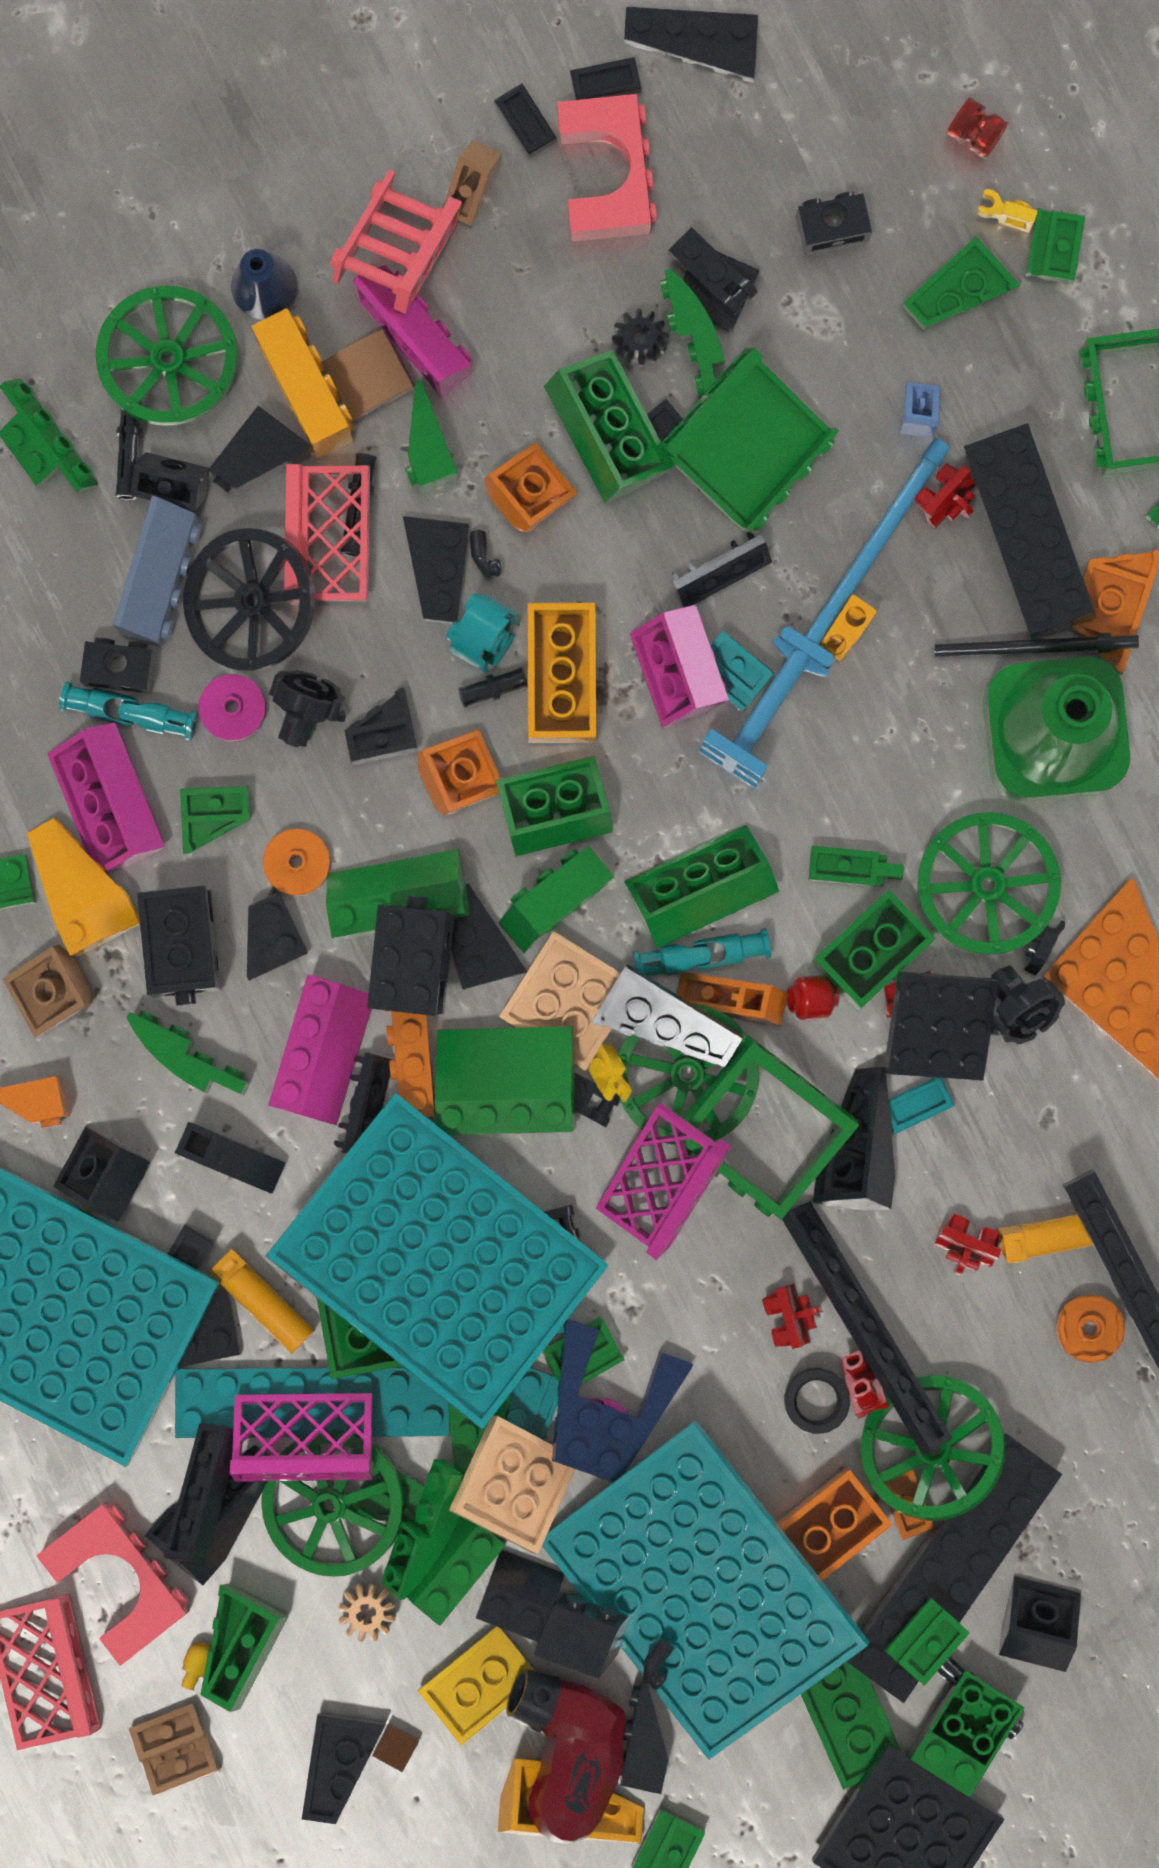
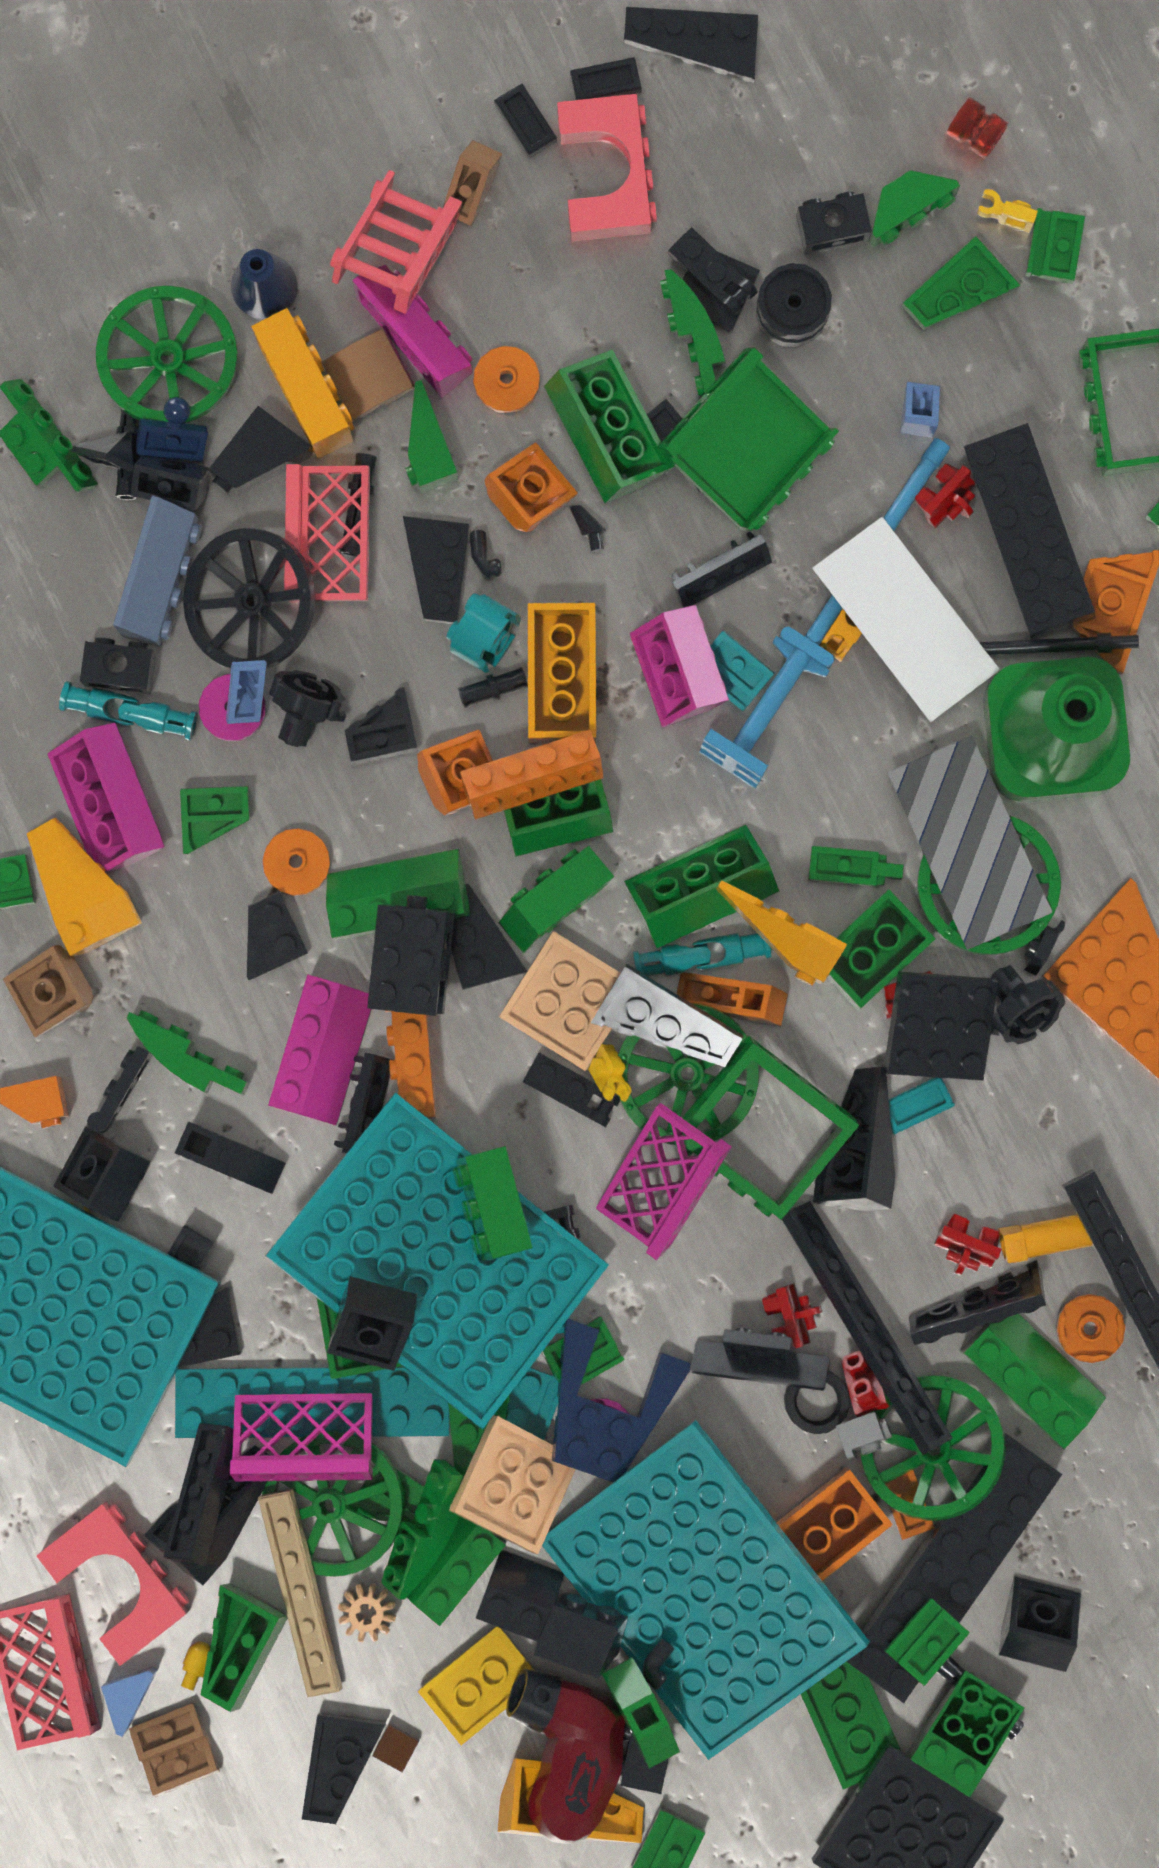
(109, 451): none -> black slope
(120, 1090): none -> black plate
(125, 1697): none -> medium blue slope
(172, 438): none -> dark blue plate
(179, 943): black torso -> none
(246, 692): none -> medium blue slope
(261, 1301): light orange piece -> none
(300, 1592): none -> tan tile
(372, 1323): none -> black slope
(492, 1204): none -> green brick
(505, 1080): green slope -> none
(511, 396): none -> orange plate
(532, 774): none -> orange brick
(589, 527): none -> black bar
(640, 325): black gear -> none
(641, 1712): none -> green slope
(760, 1359): none -> black bracket
(799, 946): none -> light orange wedge
(812, 302): none -> black wheel
(812, 997): red head -> none
(863, 1434): none -> light grey brick
(906, 619): none -> white sticker
(908, 202): none -> green slope
(969, 842): none -> sticker
(980, 1306): none -> black wing
(1035, 1377): none -> green slope

